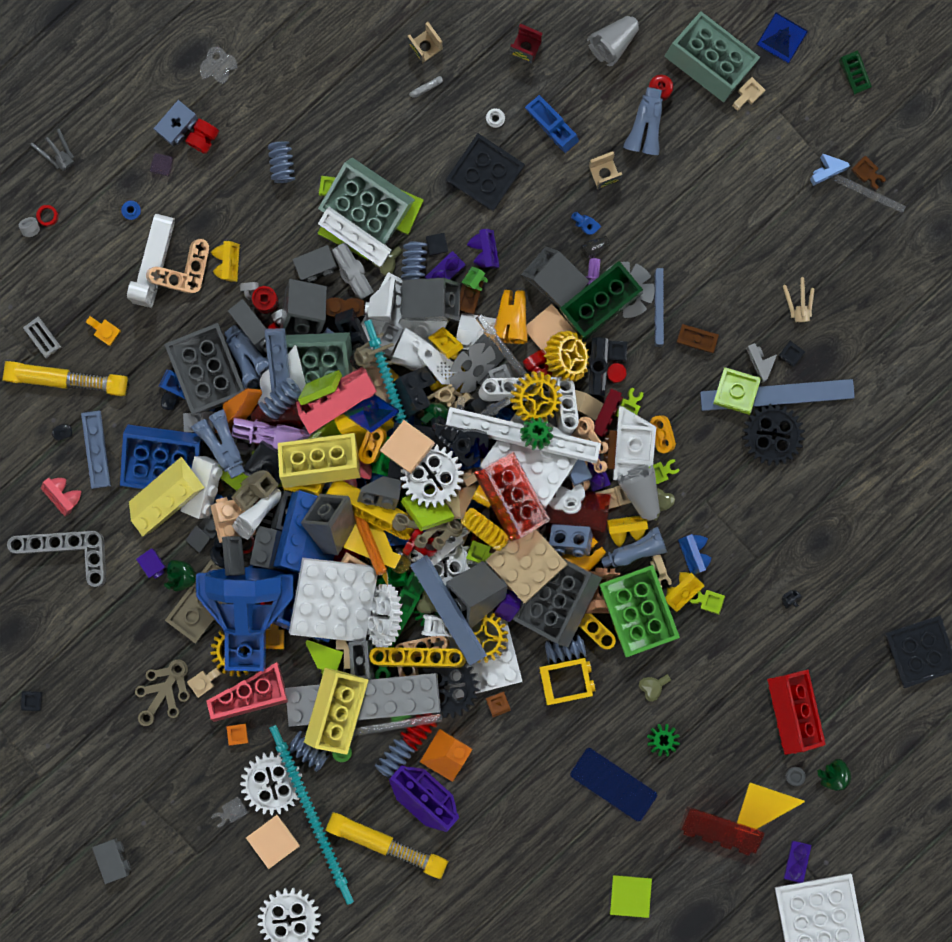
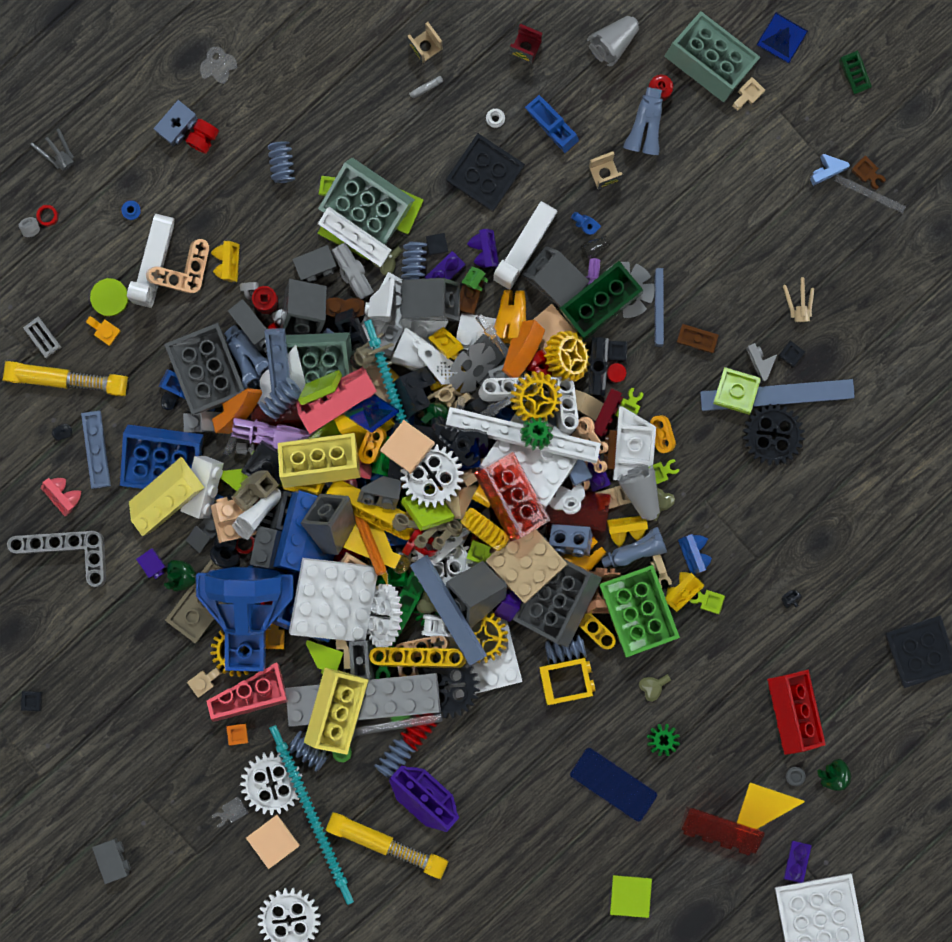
(109, 297): none -> lime tile
(161, 164): clear purple tile -> none
(164, 689): dark tan plant -> none
(225, 453): sand blue piece -> none
(233, 556): dark grey tile -> none
(446, 755): orange slope -> none
(498, 704): dark orange tile -> none
(511, 268): none -> white beam
(523, 348): none -> orange slope

